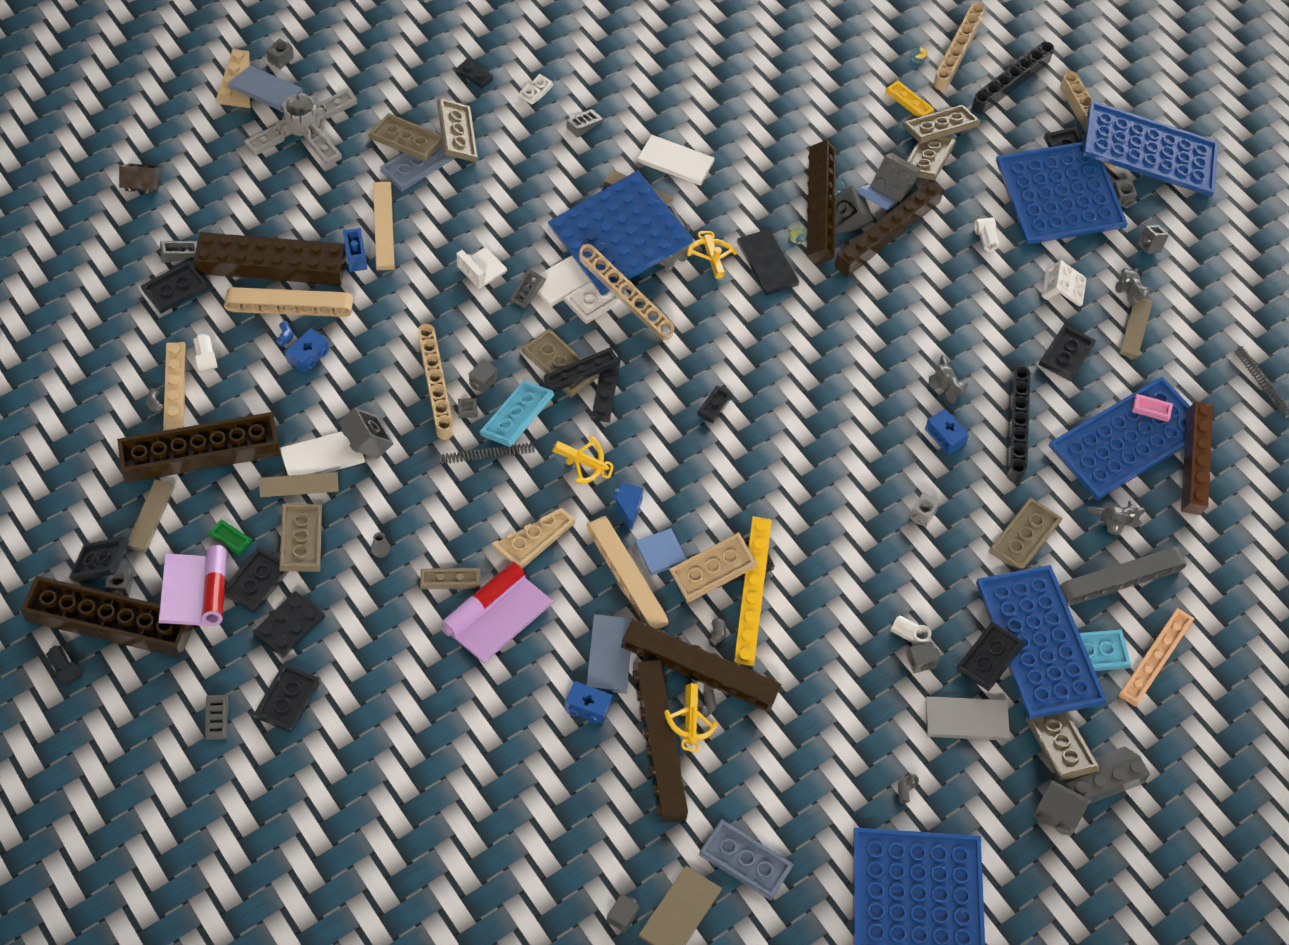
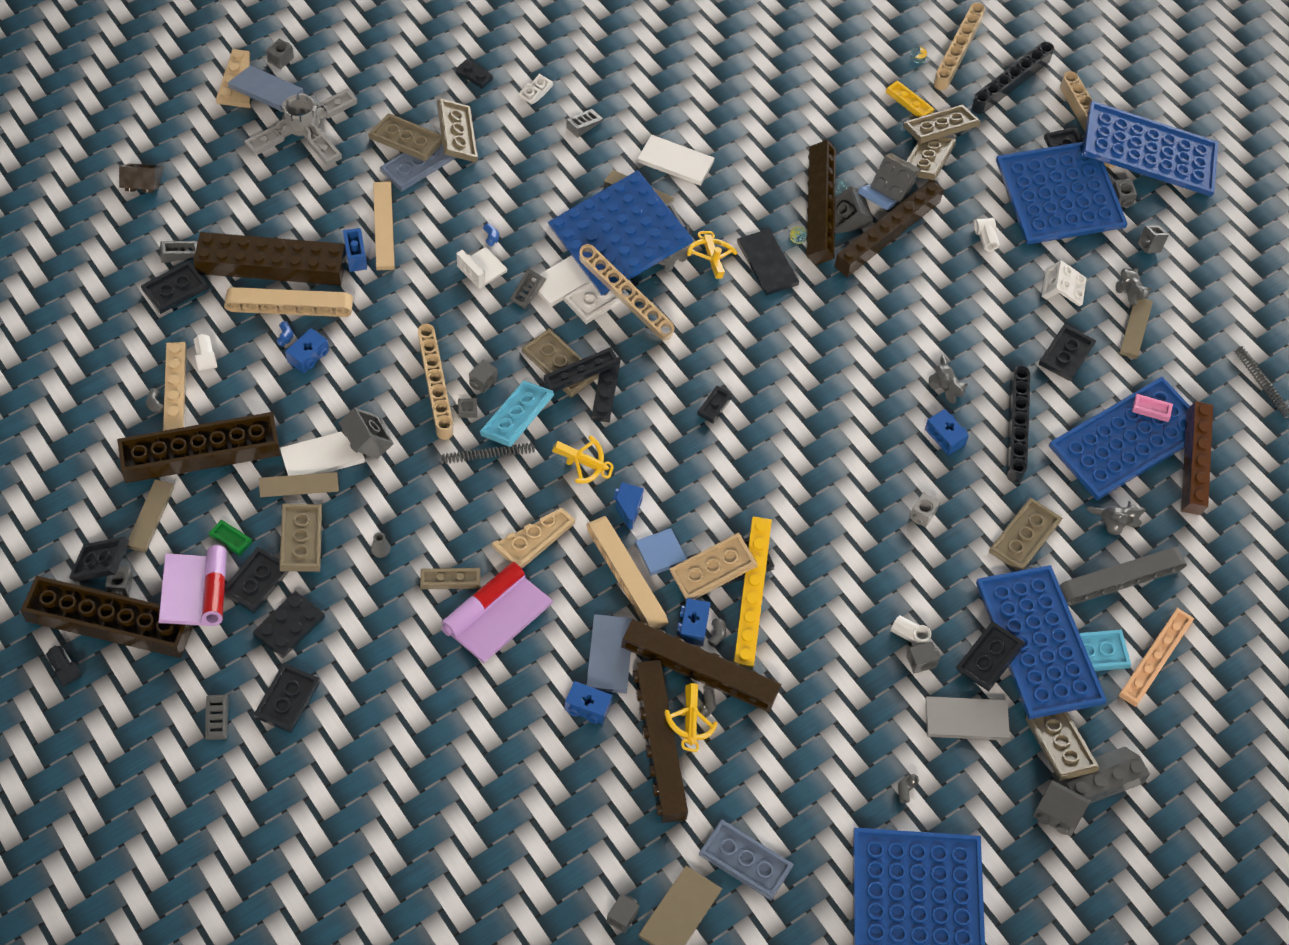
(493, 234): none -> blue arm
(698, 612): none -> blue brick

